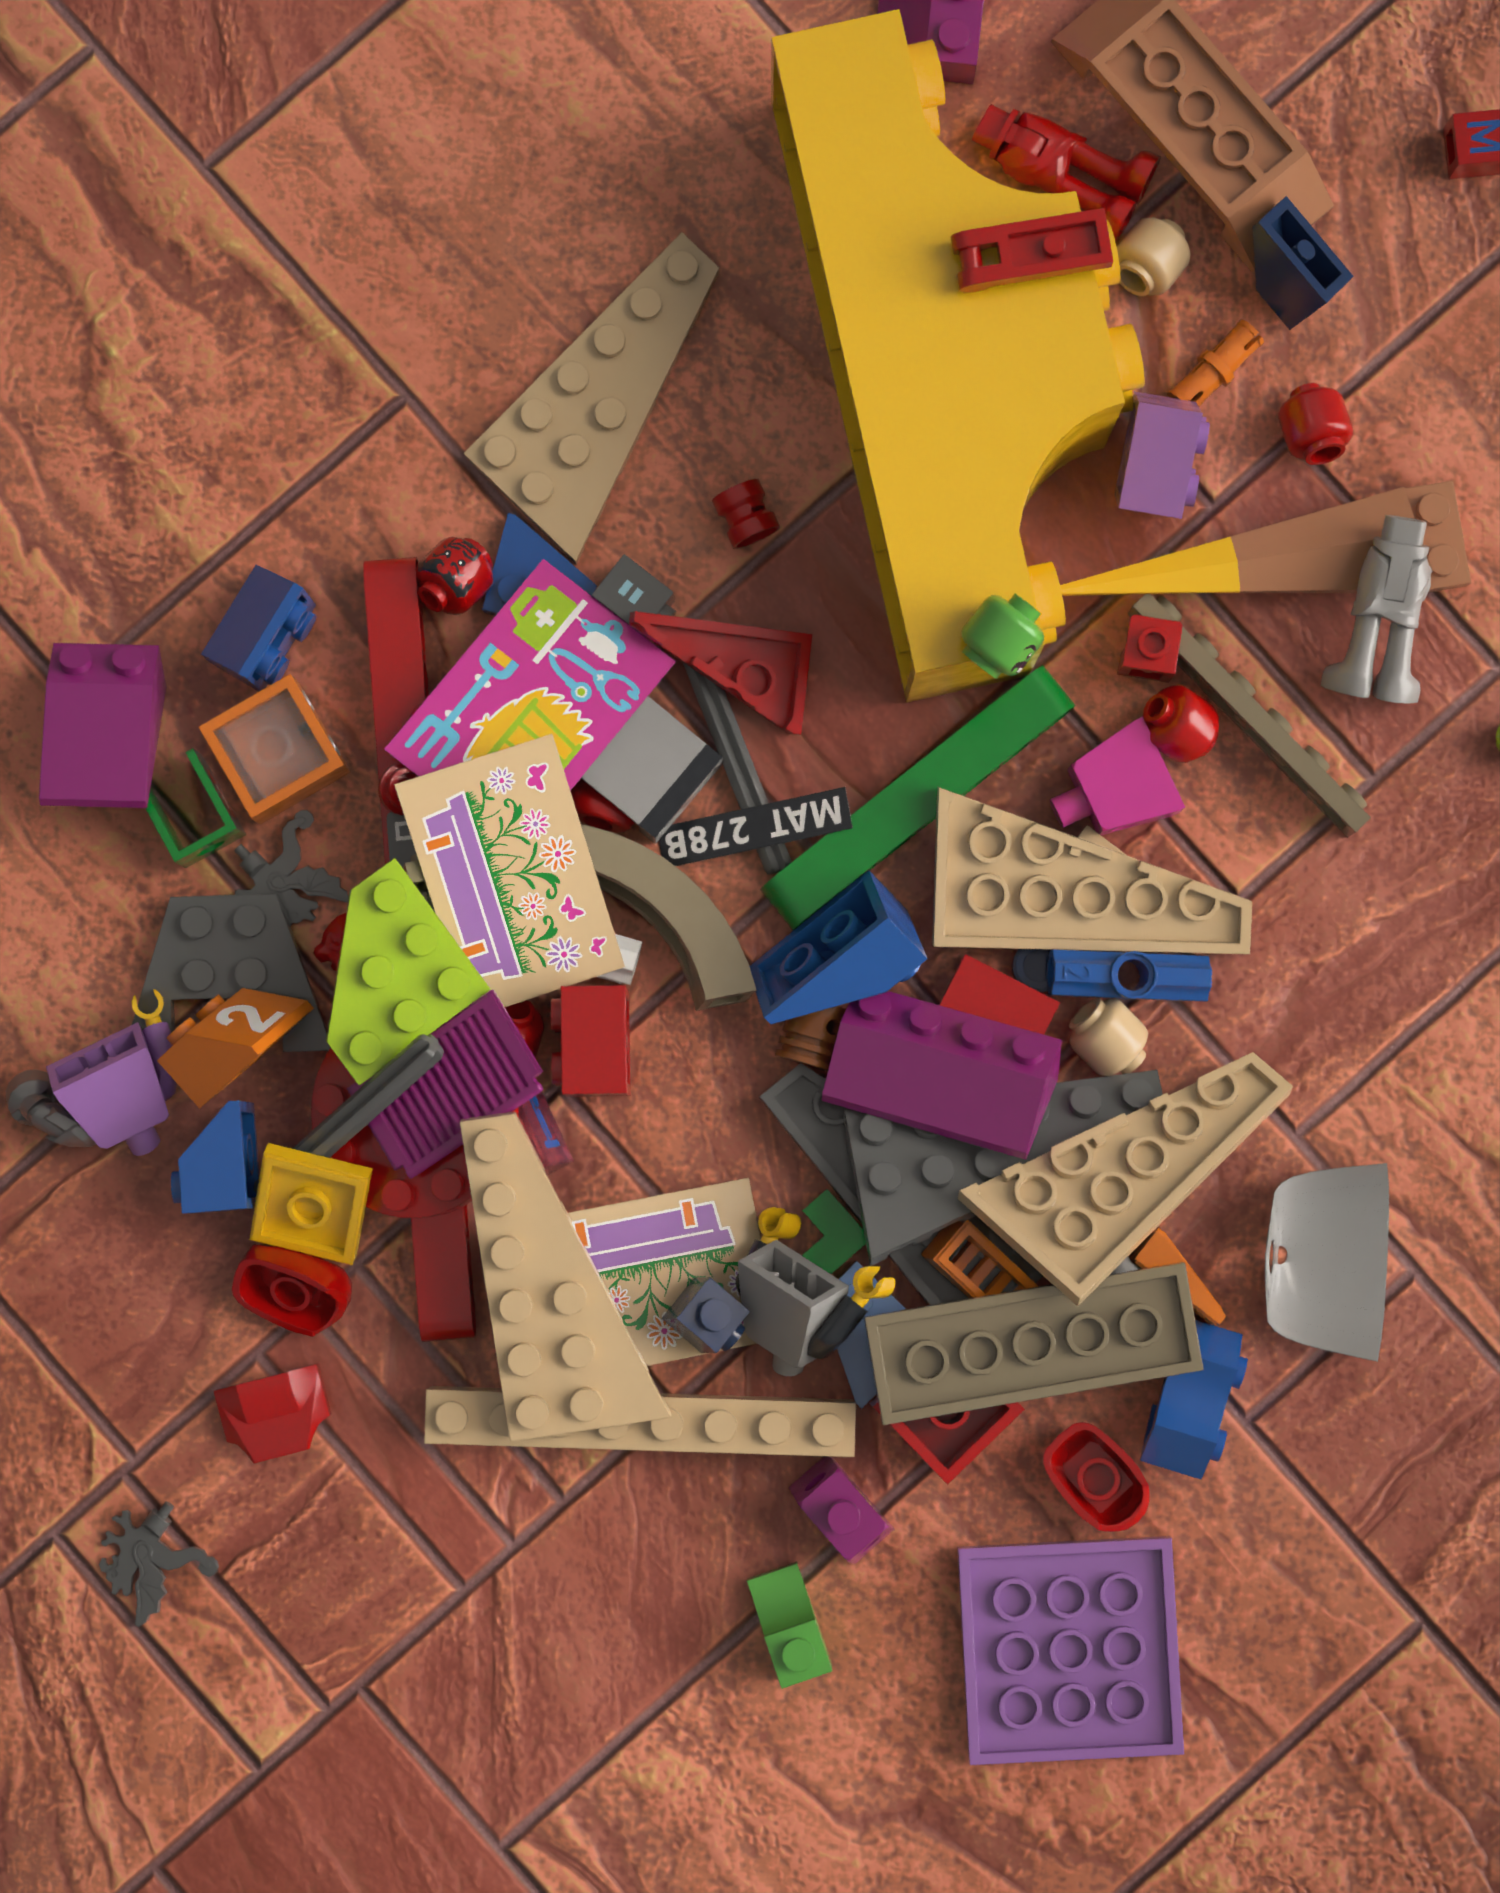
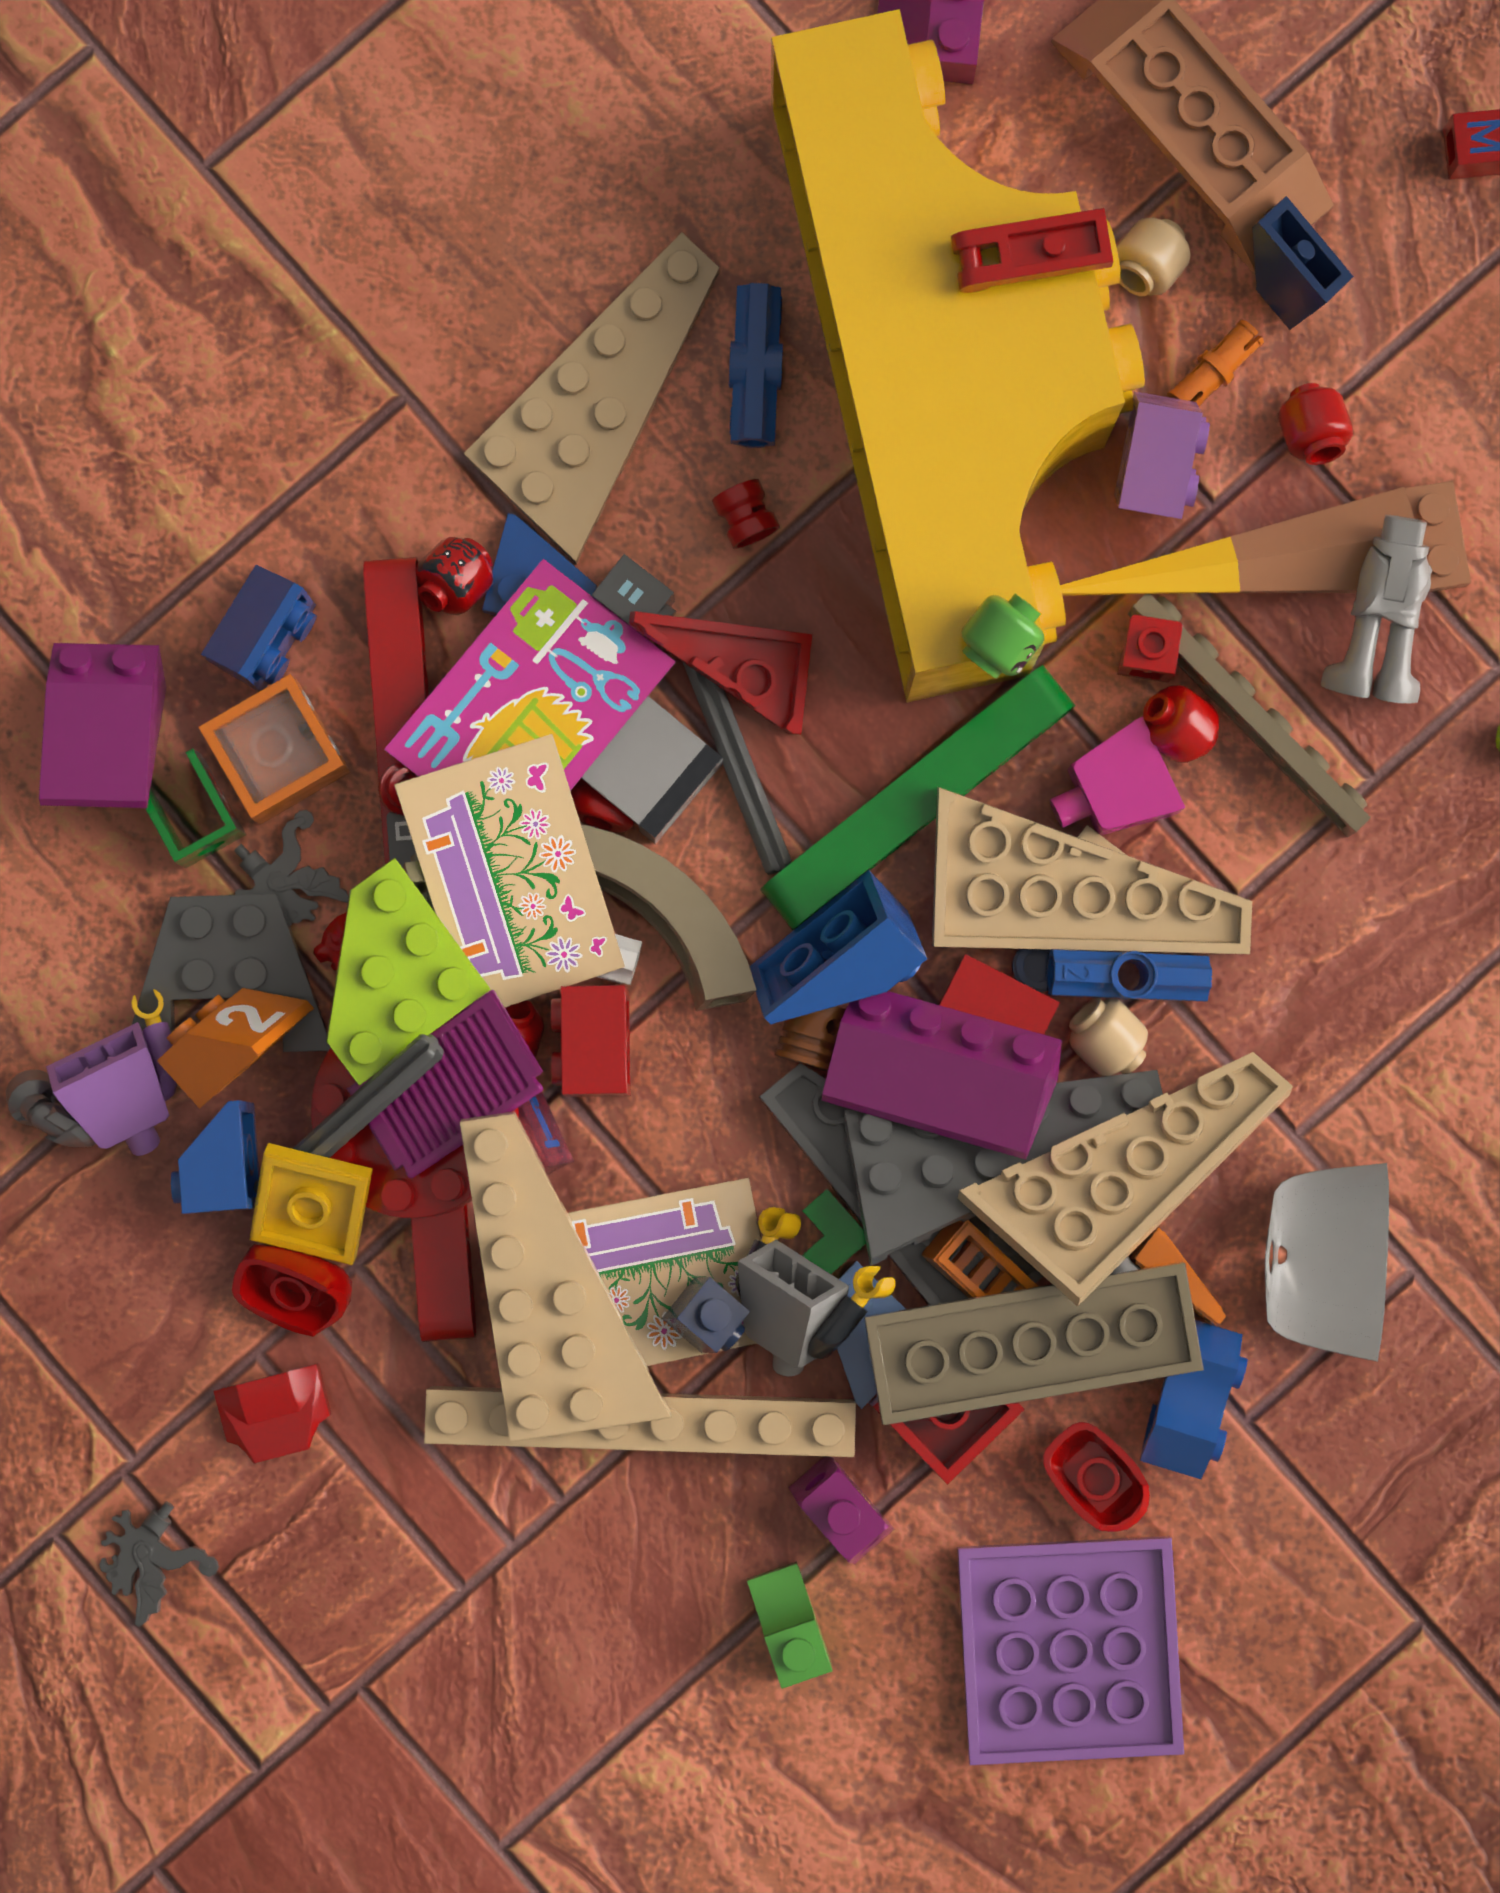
(755, 365): none -> blue piece
(756, 827): black sticker -> none
(1041, 153): red piece -> none

